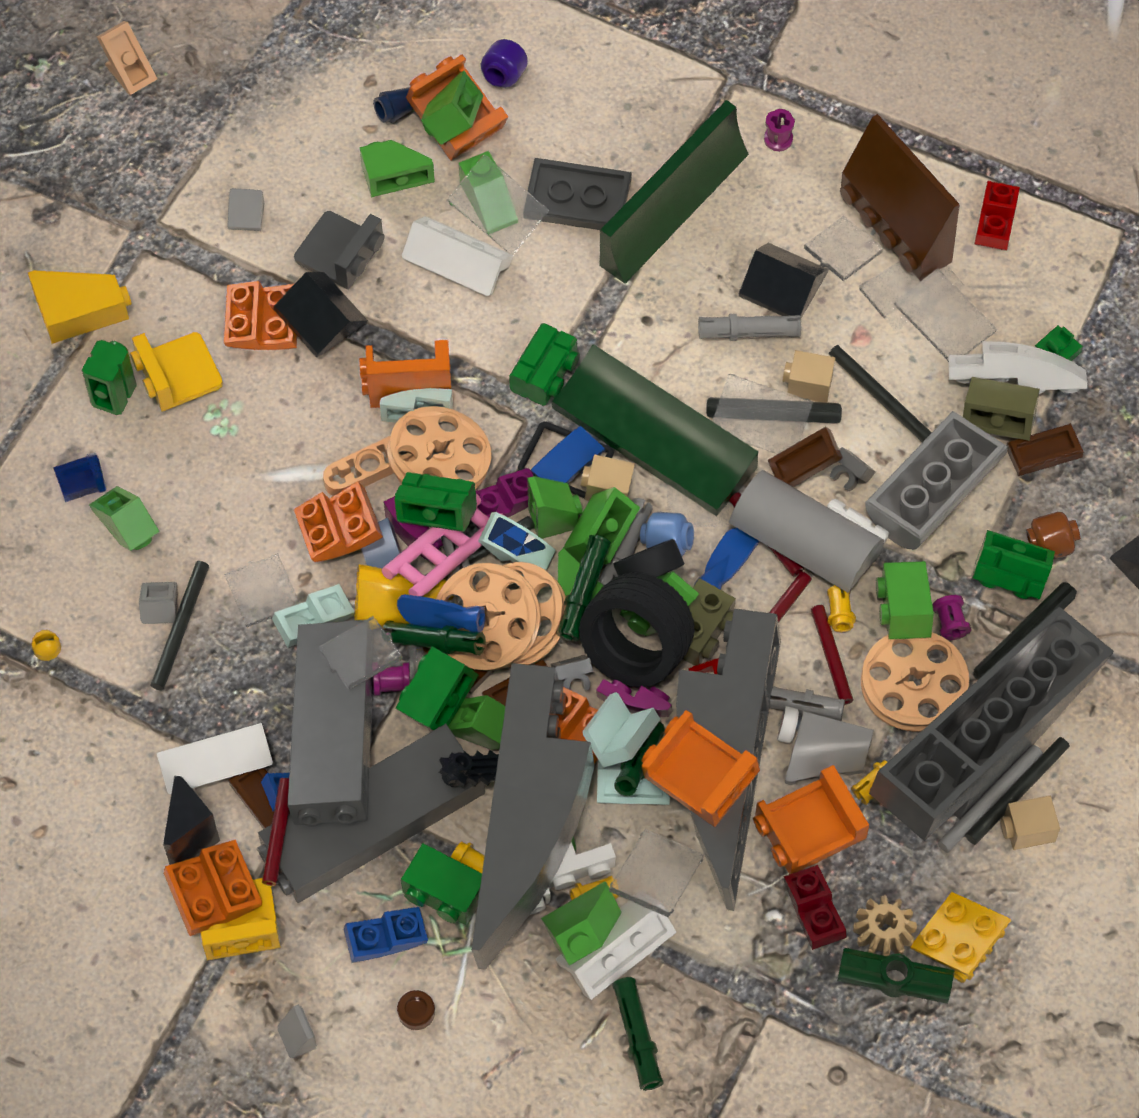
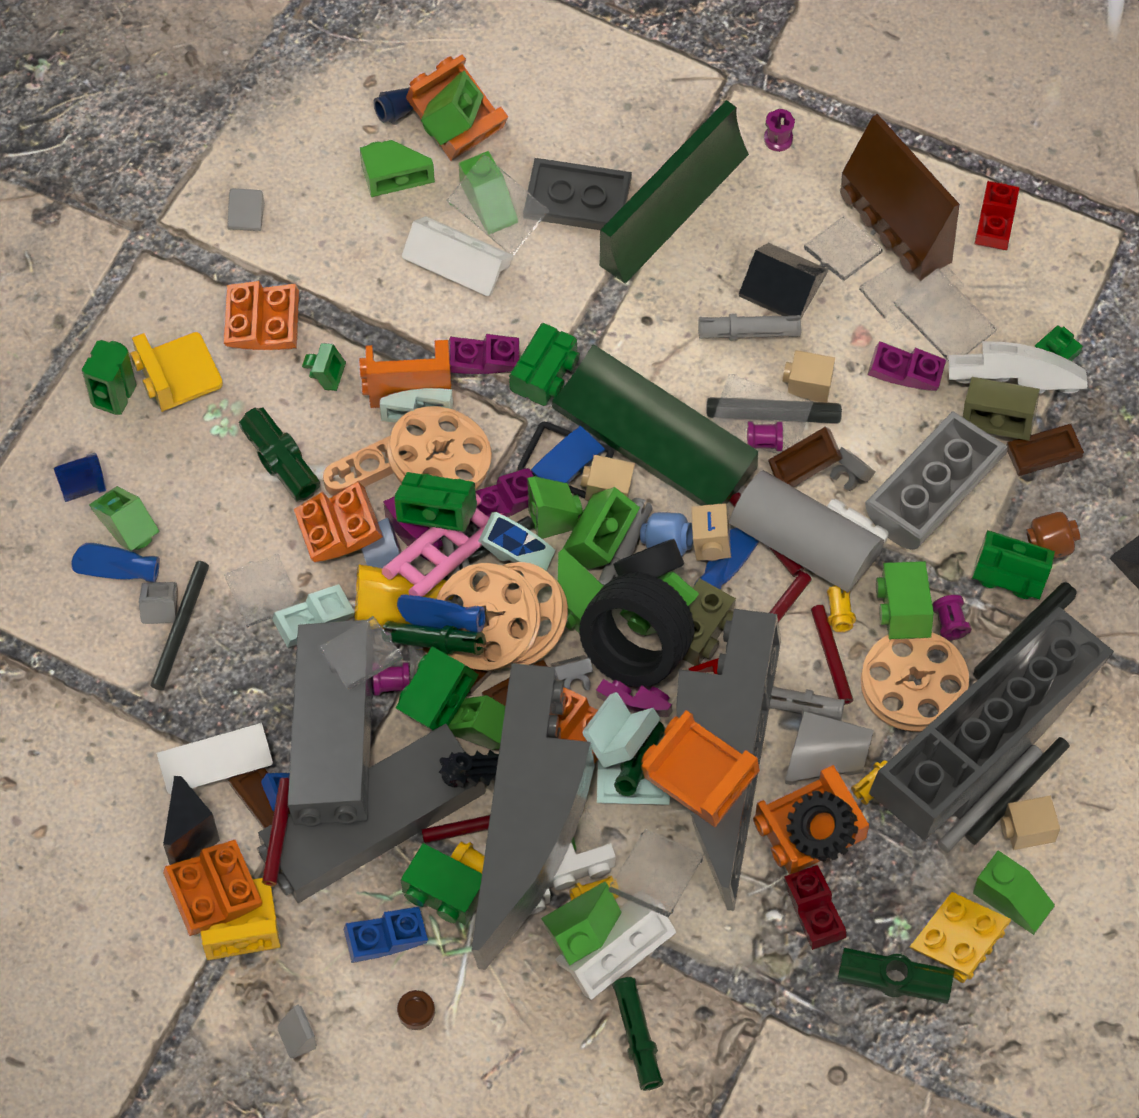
(47, 649): yellow hinge -> none
(78, 302): yellow slope -> none
(114, 563): none -> blue piece
(126, 58): light nougat slope -> none
(279, 454): none -> dark green piece
(319, 312): black slope -> none
(326, 366): none -> green tile
(340, 247): dark grey bracket -> none
(455, 829): none -> dark red bar
(484, 356): none -> magenta slope
(504, 63): dark purple head -> none
(583, 587): dark green pin -> none
(711, 532): none -> tan brick
(765, 435): none -> magenta bush
(788, 724): white tile -> none
(842, 832): none -> black tyre
(875, 917): tan gear -> none
(880, 393): pearl dark grey bar -> none
(907, 369): none -> magenta slope
(1013, 892): none -> bright green slope

